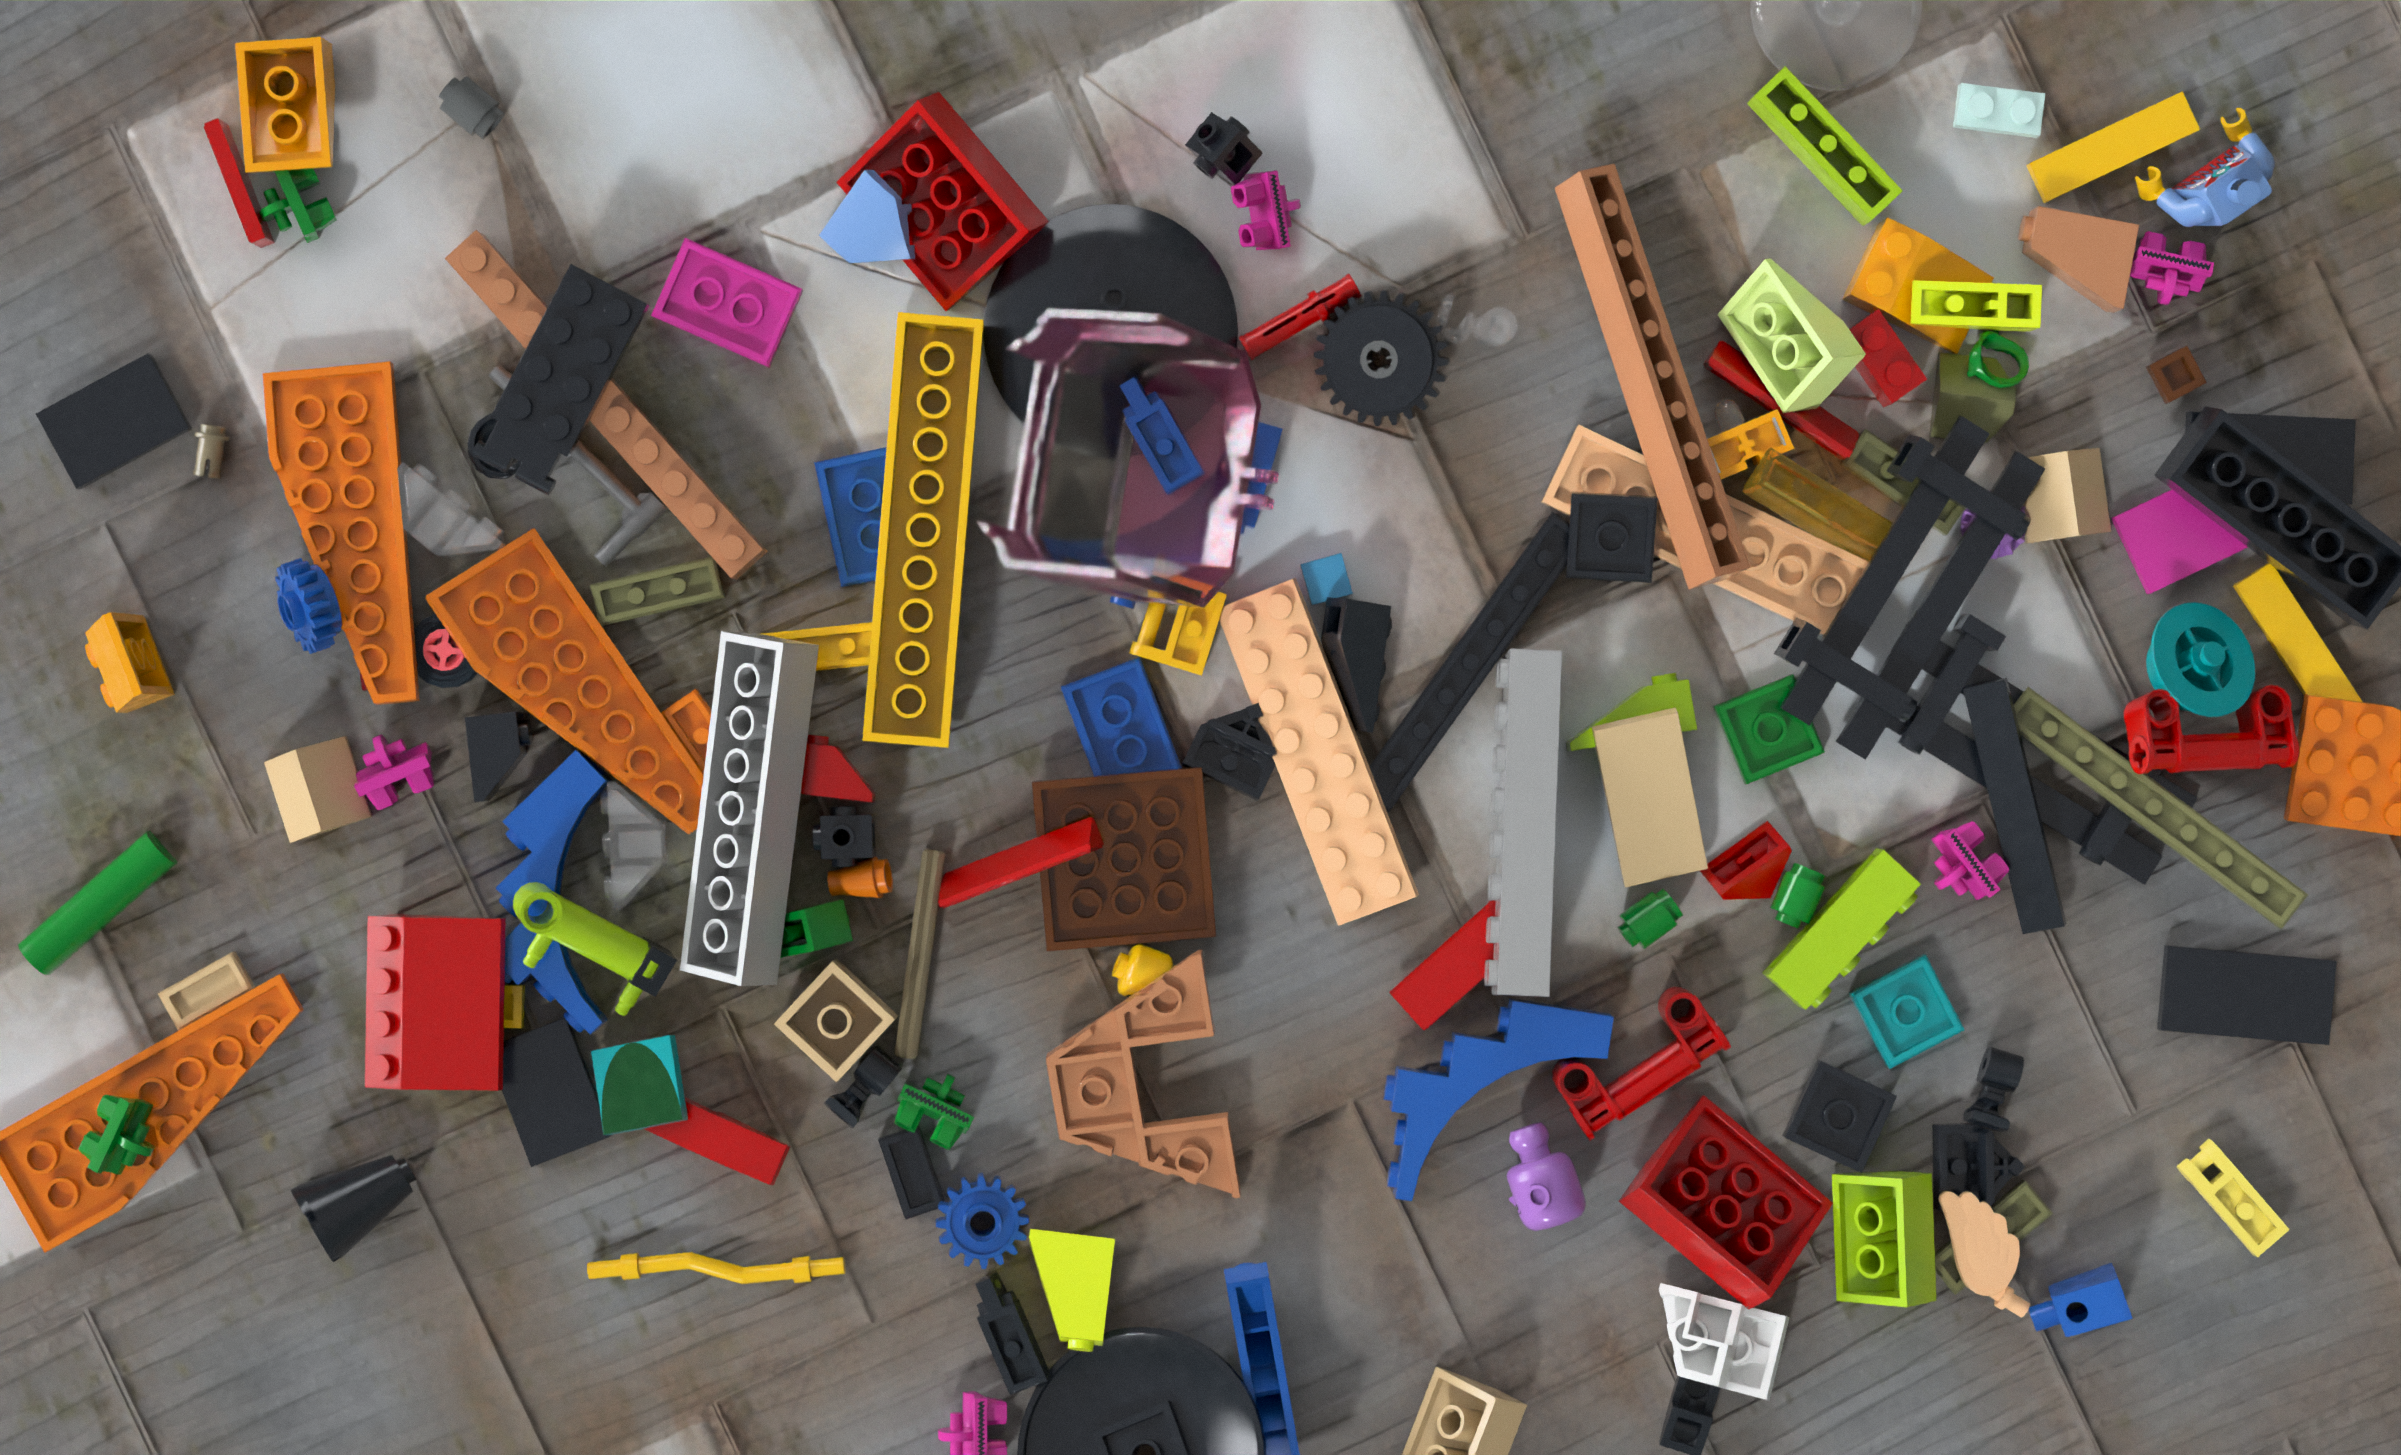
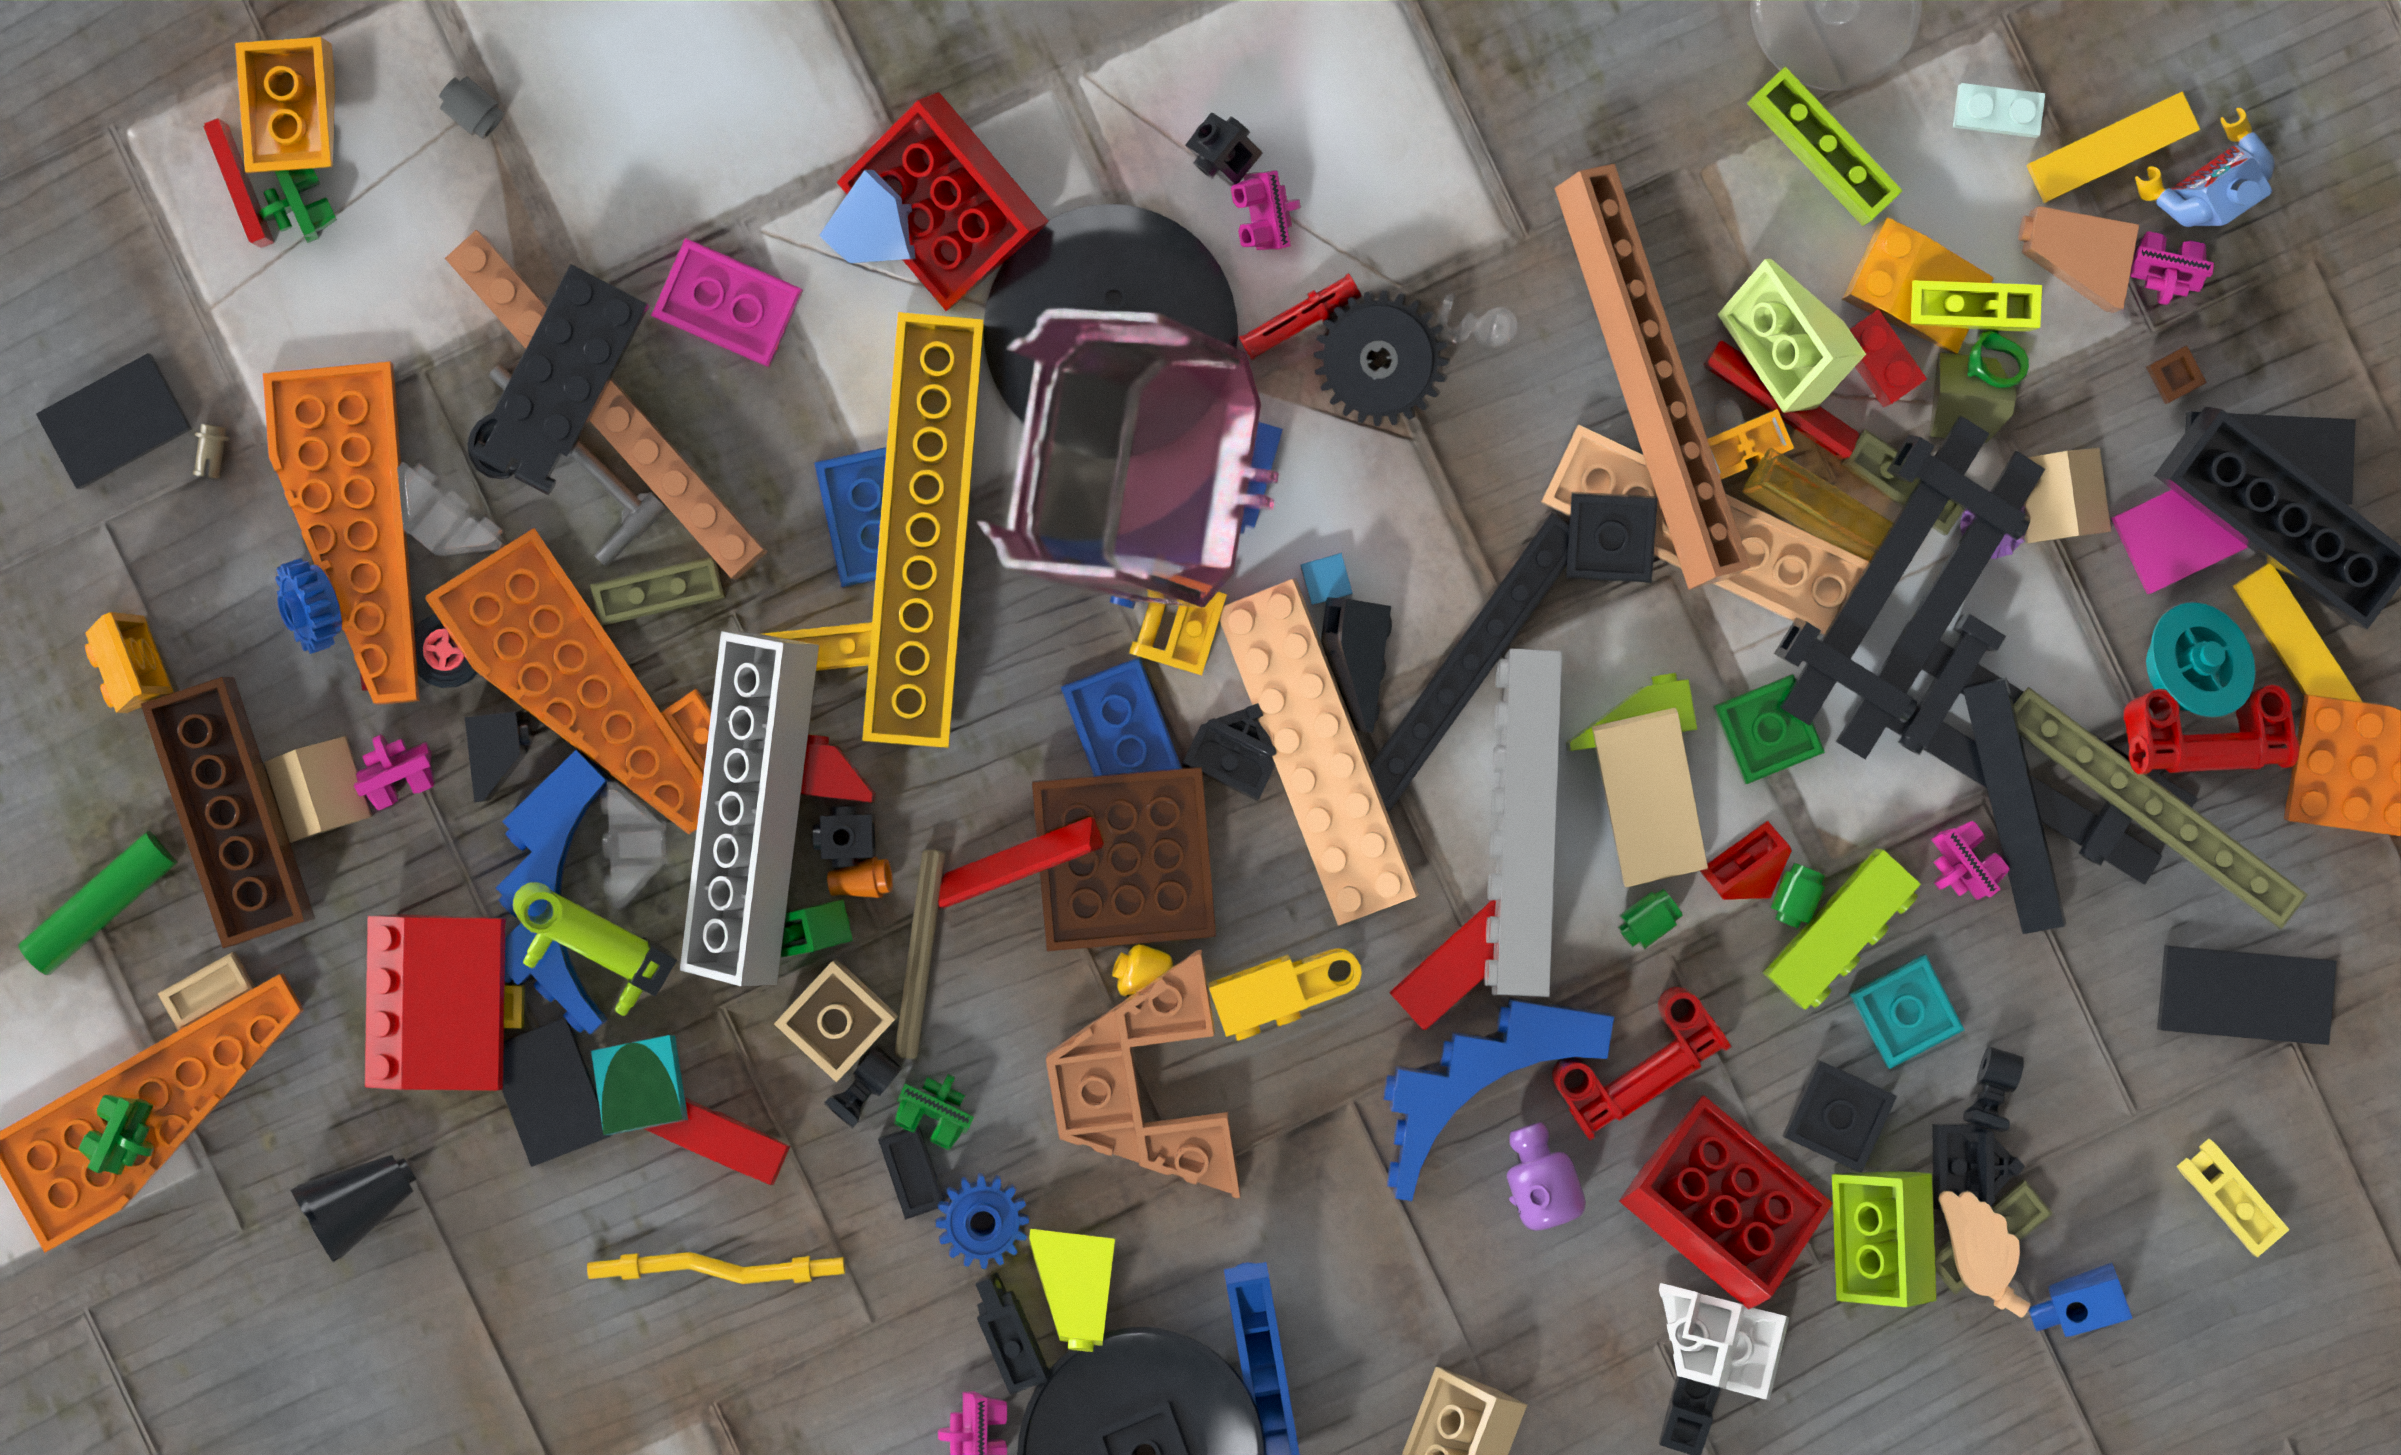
(227, 811): none -> reddish brown brick
(1160, 438): blue hinge -> none
(1279, 991): none -> yellow brick

